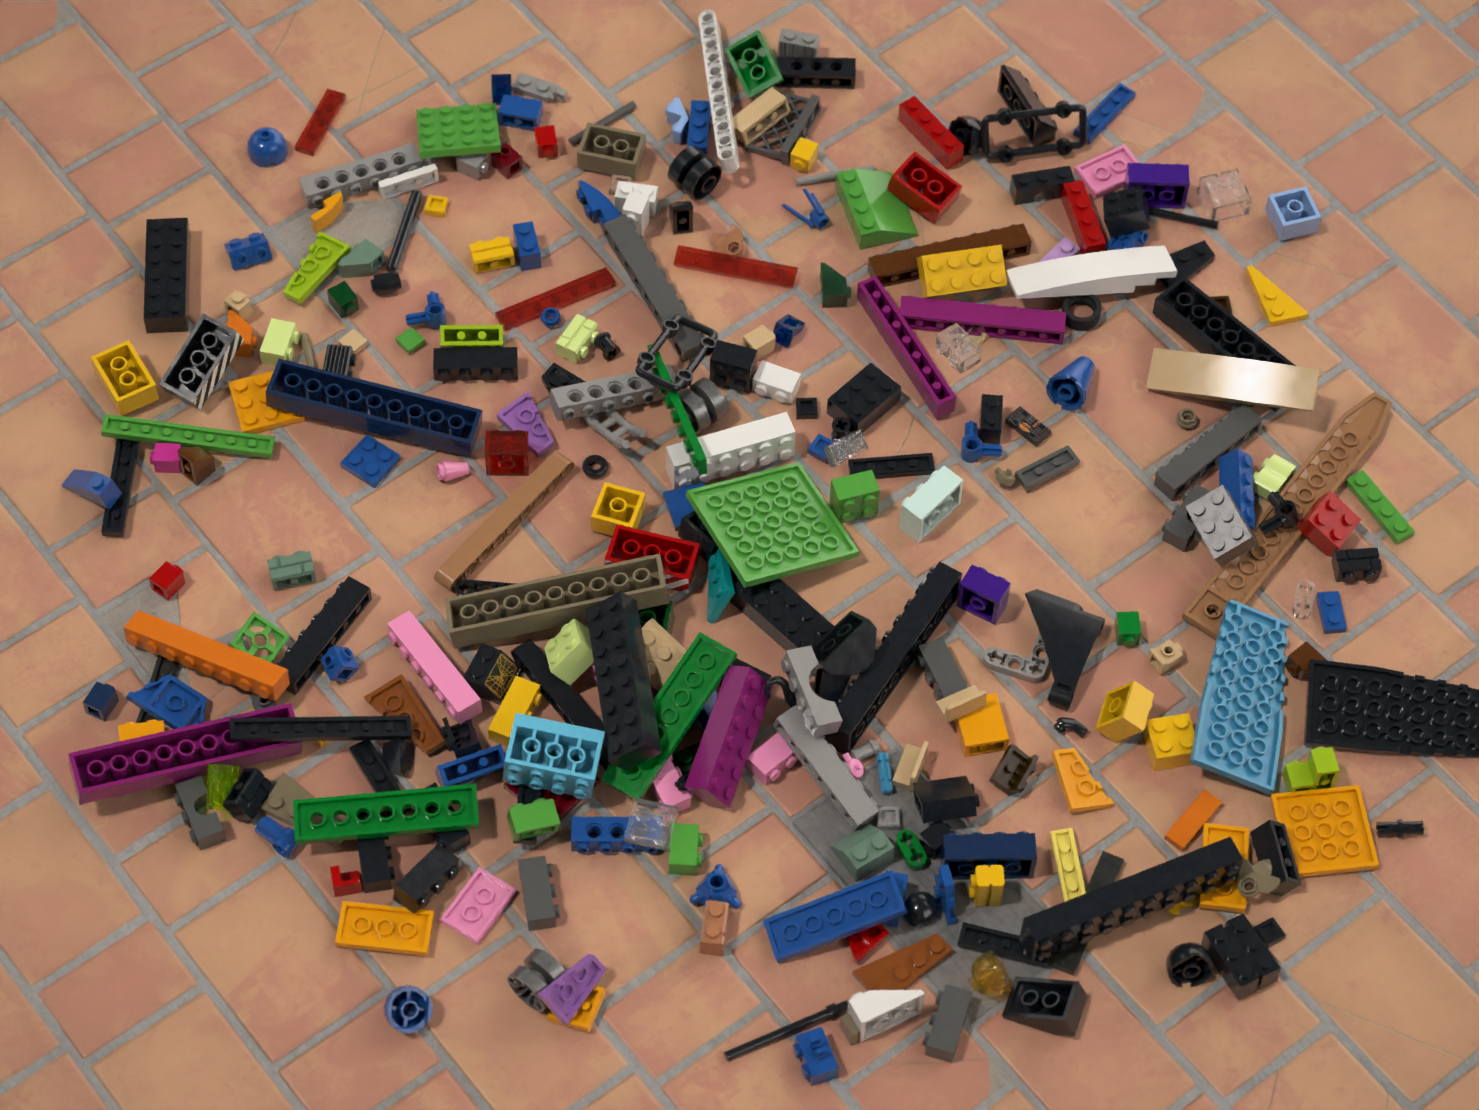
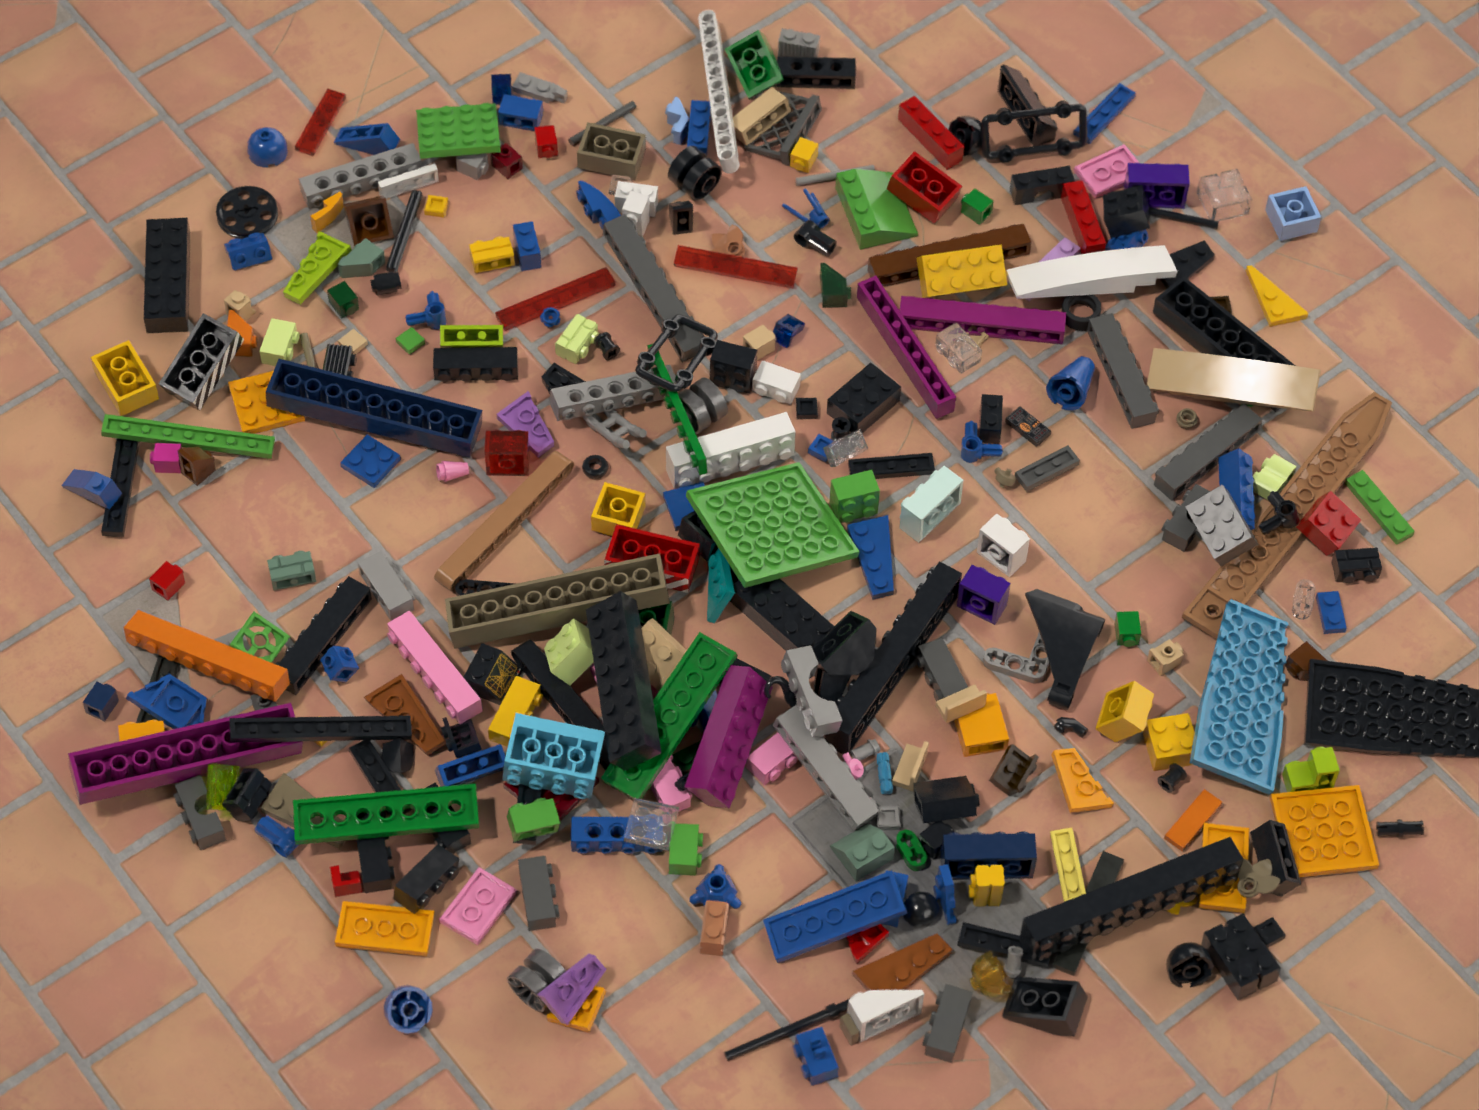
(250, 204): none -> black wedge
(368, 138): none -> blue slope
(369, 220): none -> reddish brown slope
(386, 585): none -> light grey brick
(811, 235): none -> black piece
(873, 542): none -> blue wing
(976, 206): none -> green brick
(1003, 545): none -> white brick
(1012, 967): none -> light grey pin
(1122, 371): none -> dark grey brick
(1172, 777): none -> black bush

